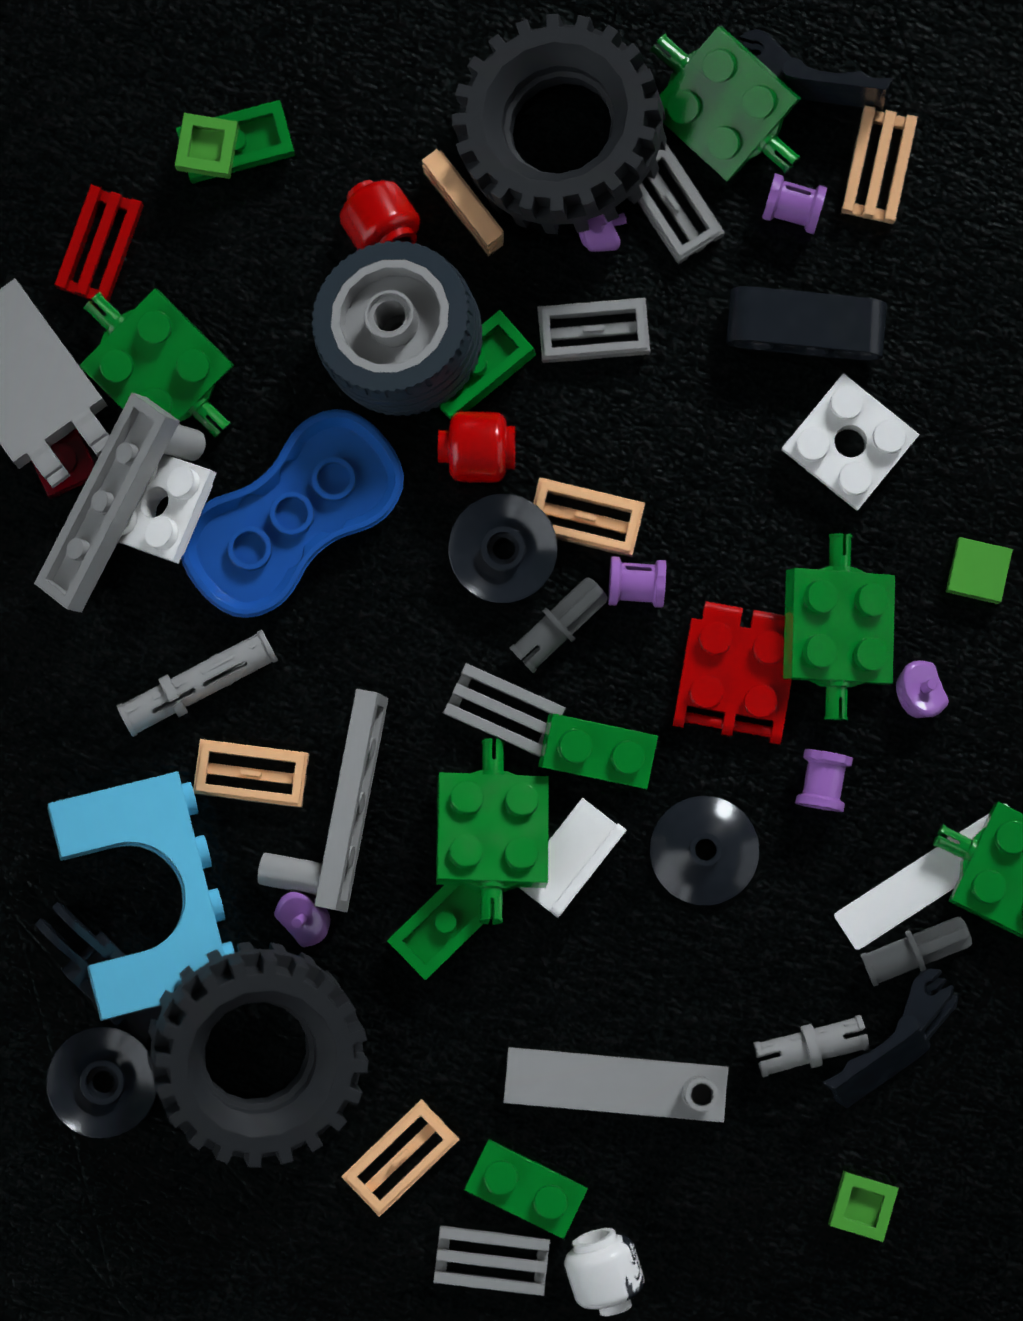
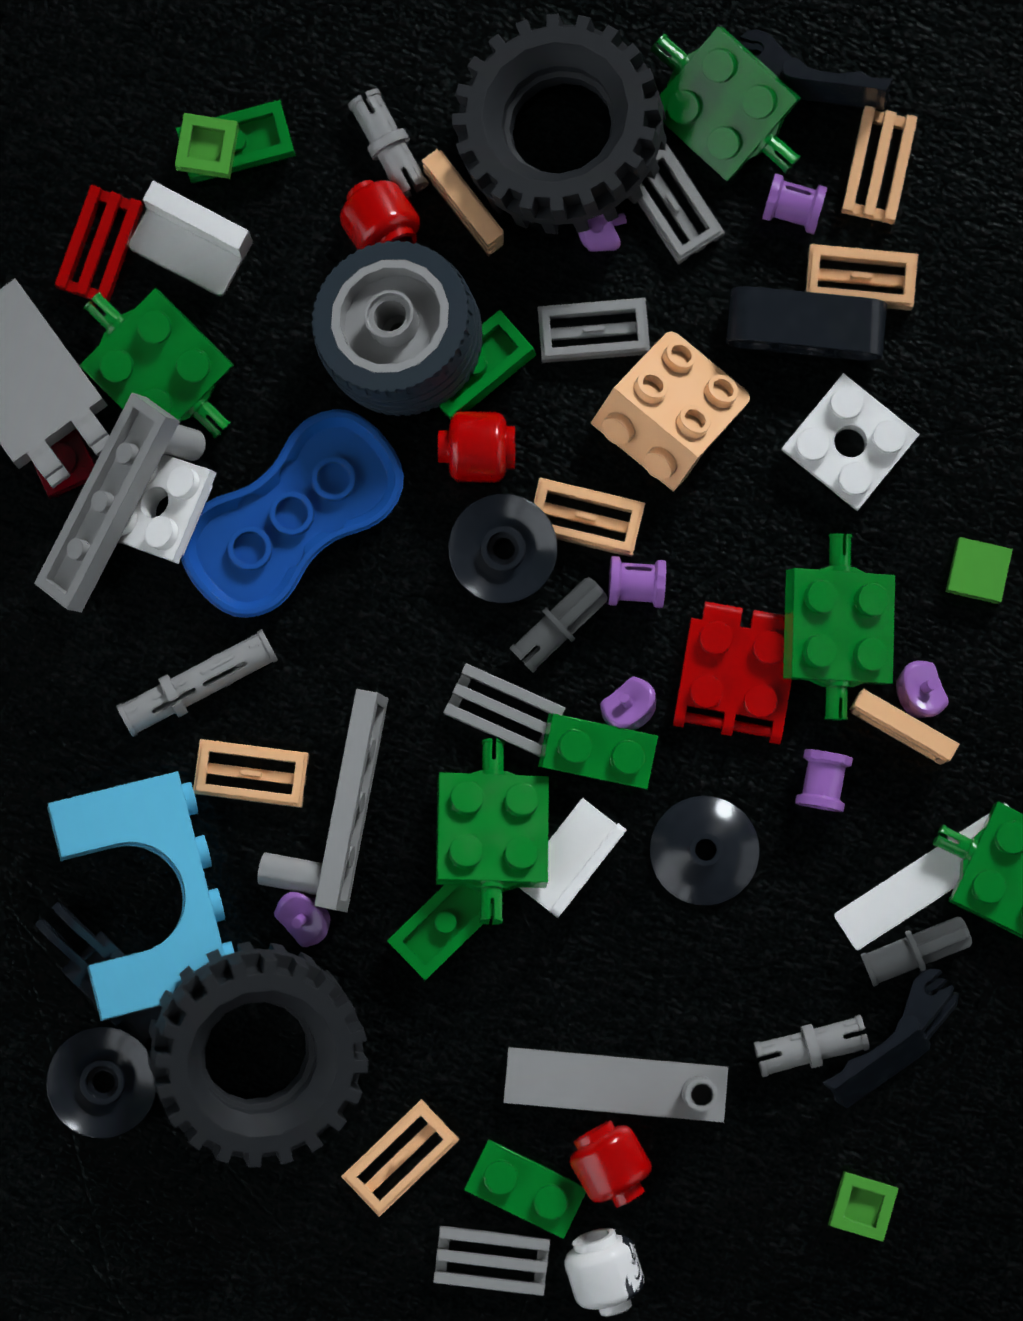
(190, 240): none -> white panel
(388, 142): none -> light grey pin
(610, 1164): none -> red head
(629, 705): none -> medium lavender piece
(670, 409): none -> light nougat bracket
(863, 256): none -> light nougat tile
(903, 727): none -> light nougat tile

